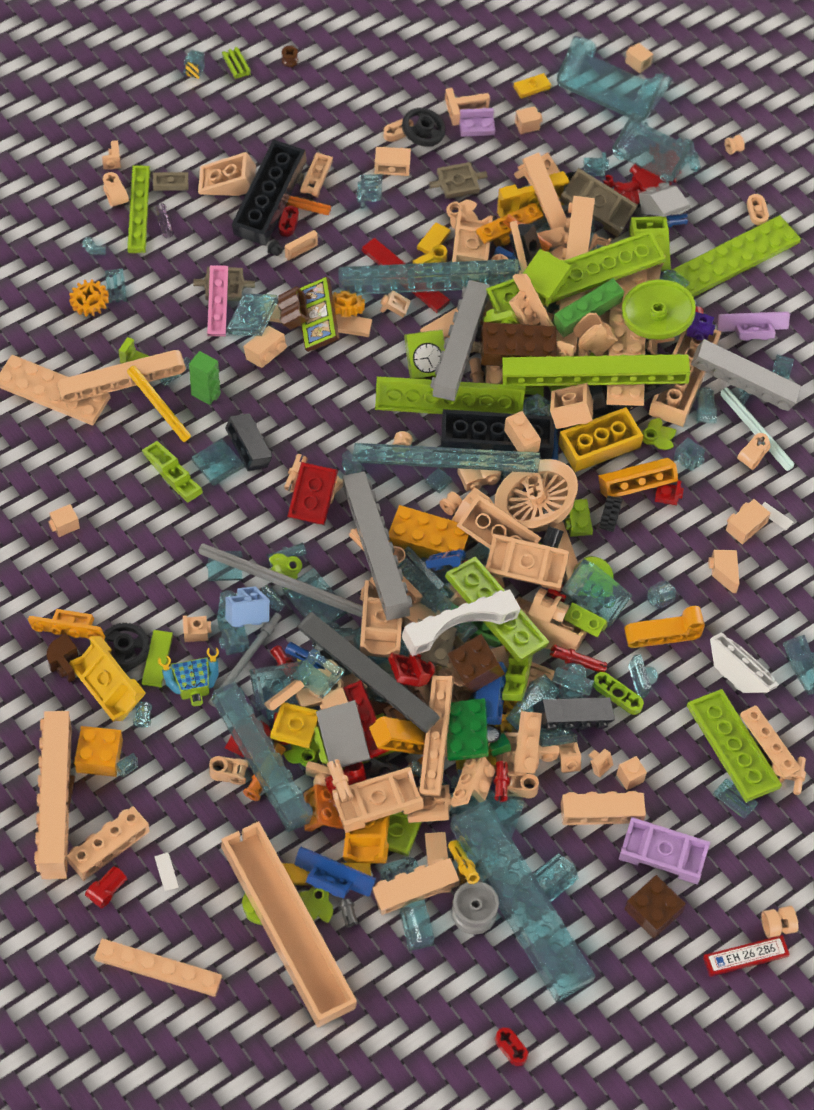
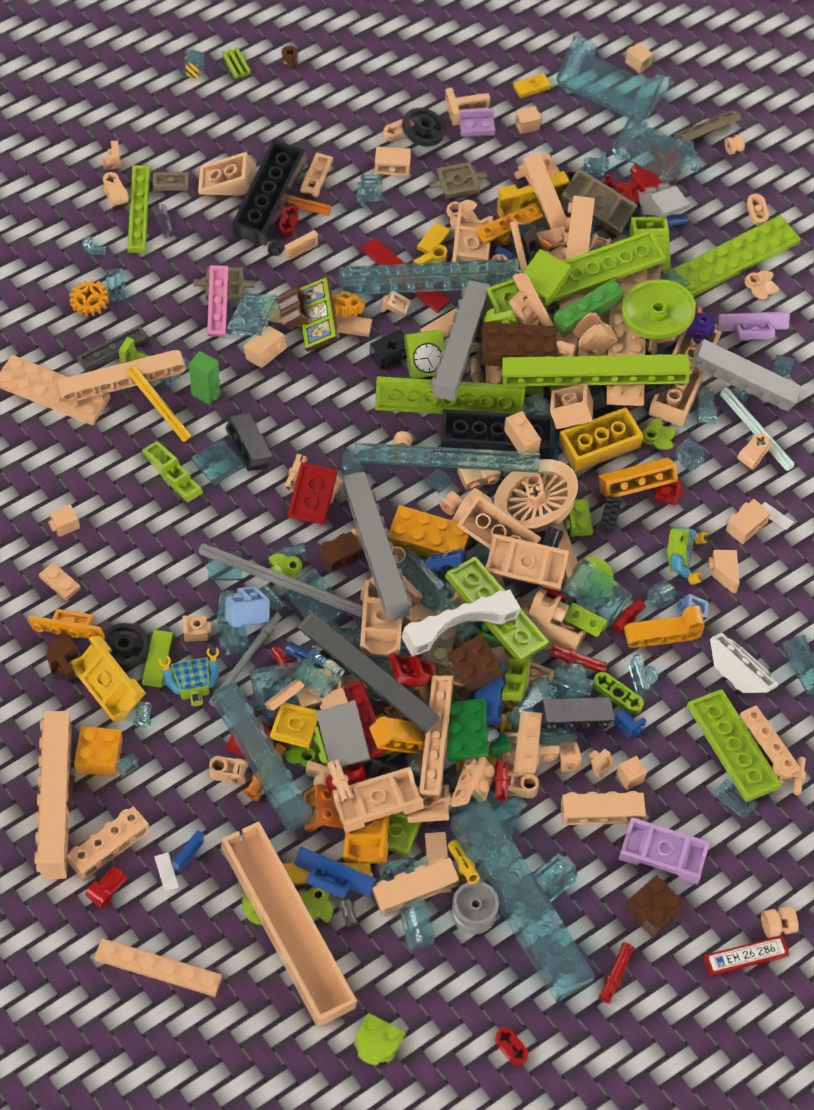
(59, 581): none -> light nougat plate
(110, 349): none -> dark grey tile
(188, 851): none -> blue tile
(339, 552): none -> reddish brown brick
(377, 1040): none -> lime slope
(388, 349): none -> black brick
(612, 981): none -> red pin
(627, 724): none -> blue bracket
(628, 615): none -> red pin
(680, 552): none -> torso
(691, 600): none -> medium blue bracket
(708, 126): none -> dark tan tile
(763, 285): none -> light nougat plate

